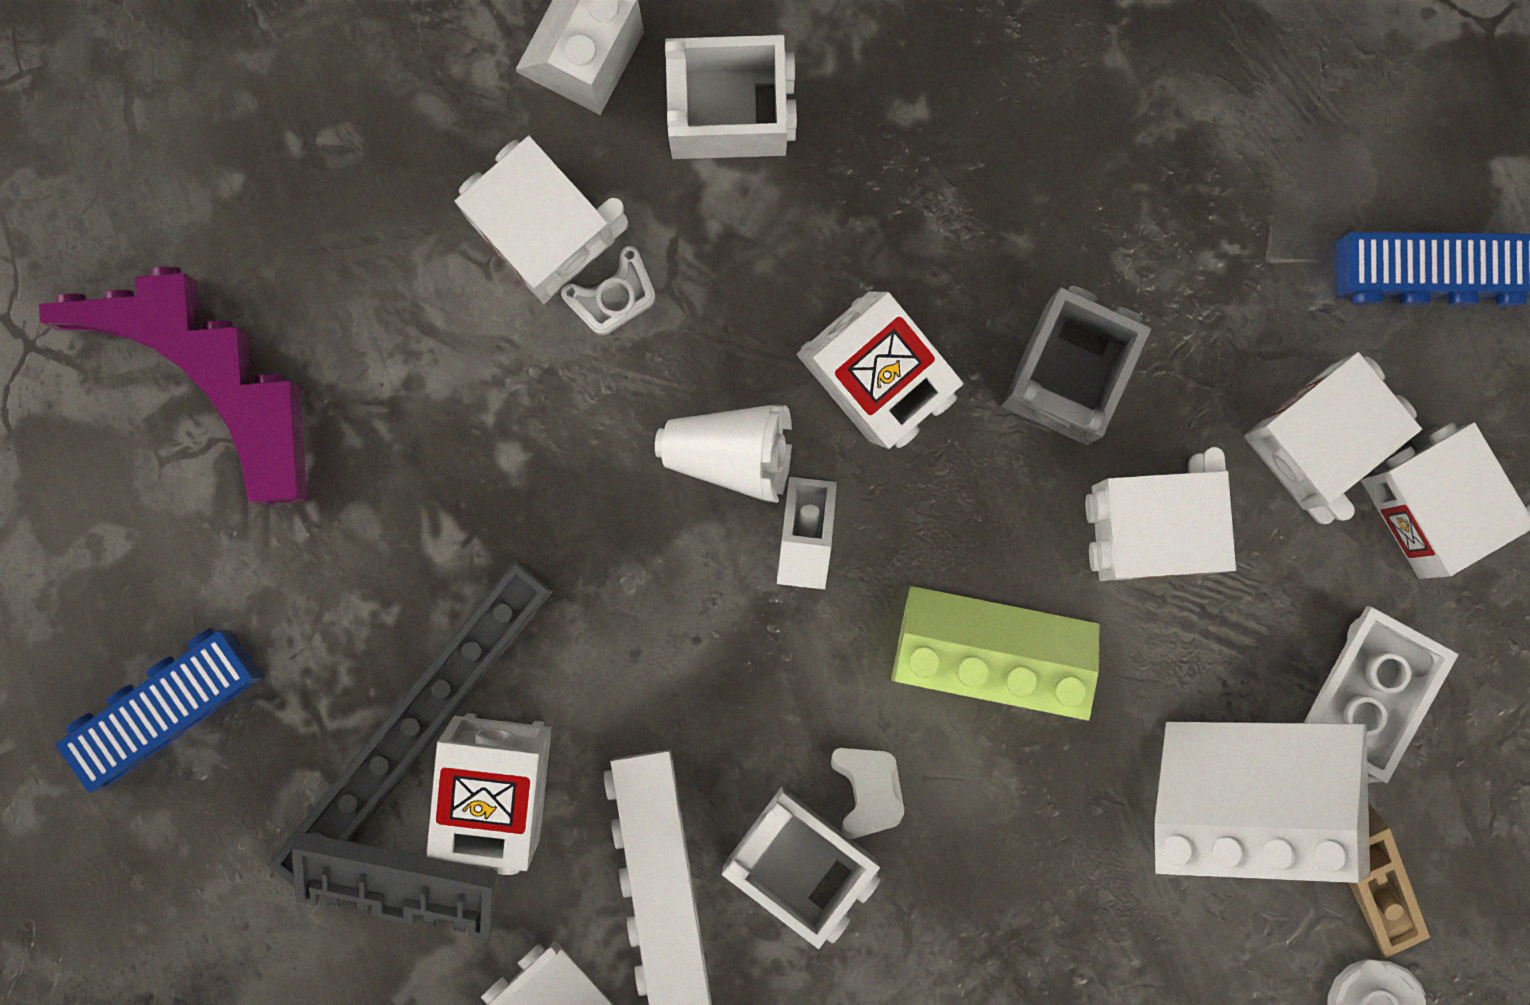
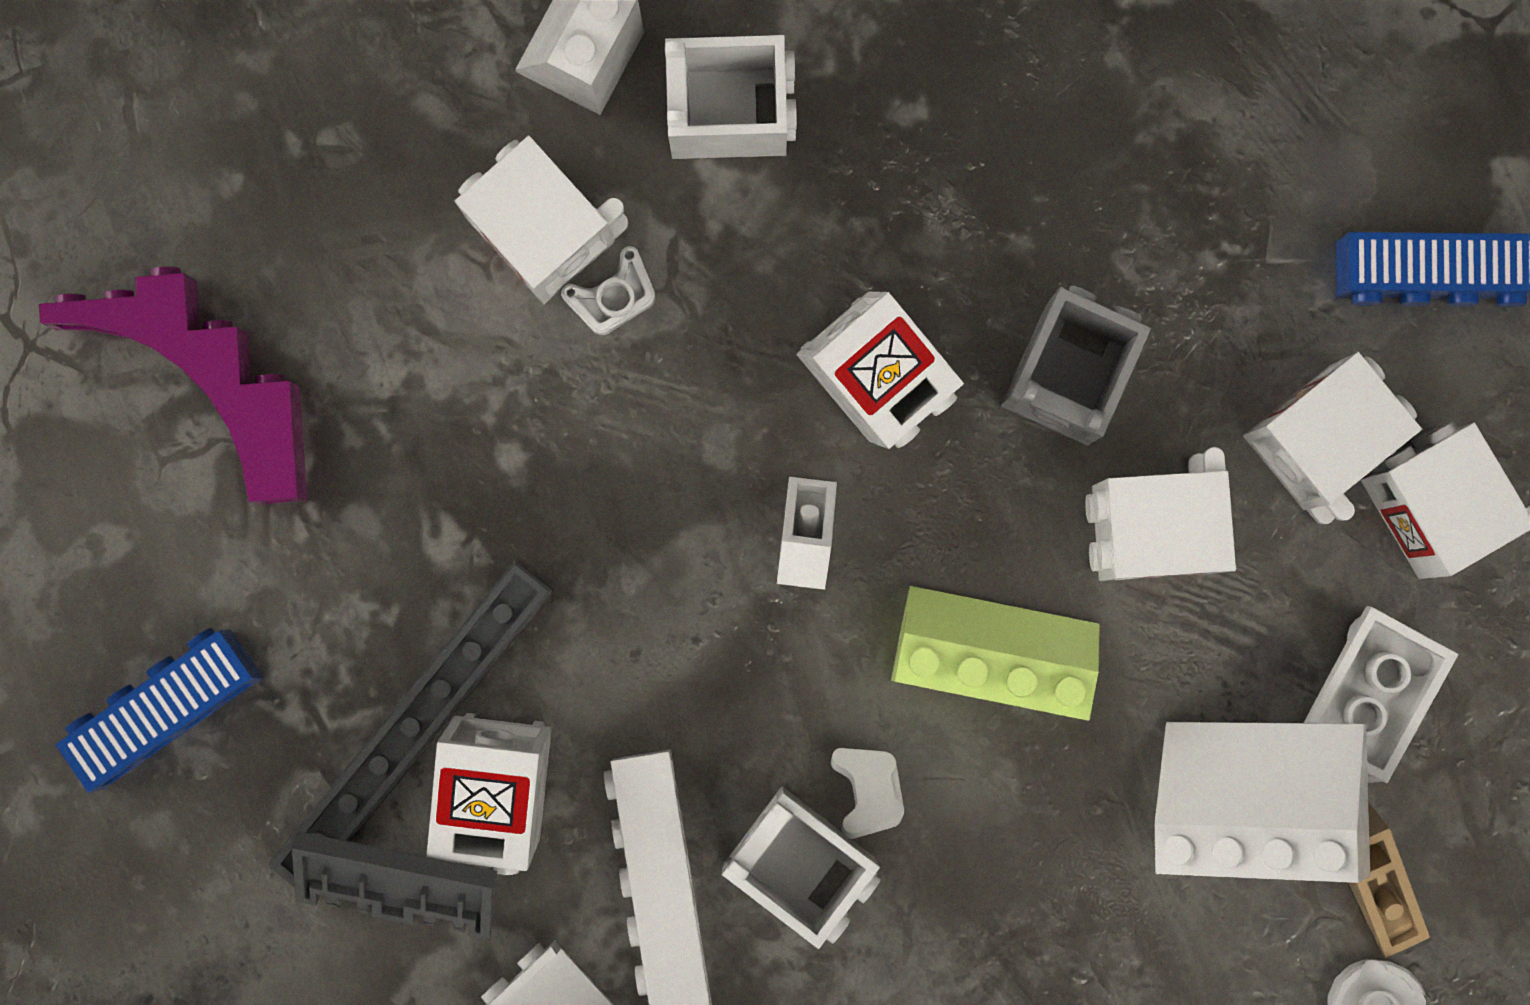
(731, 449): white cone -> none

